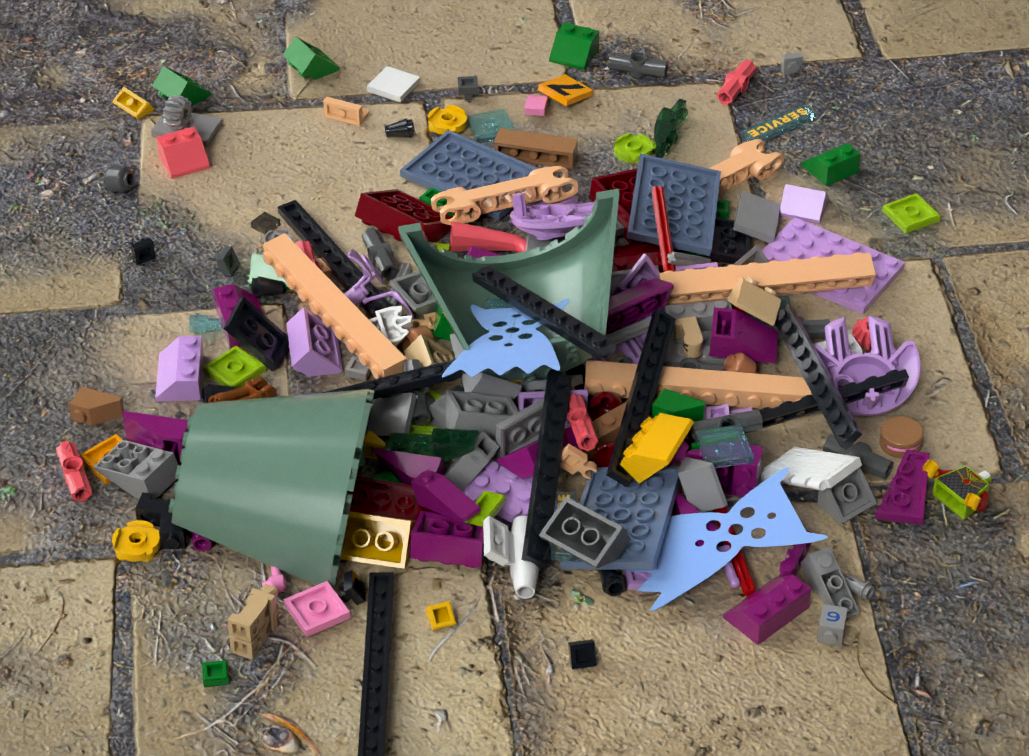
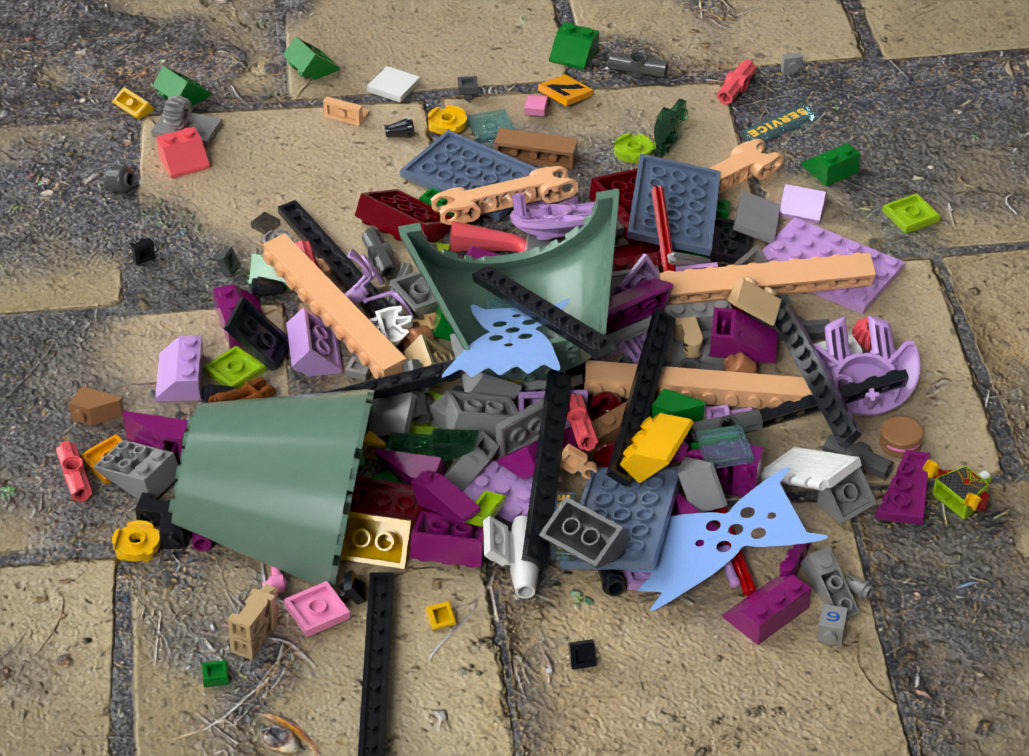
(203, 323): clear light blue cone -> none

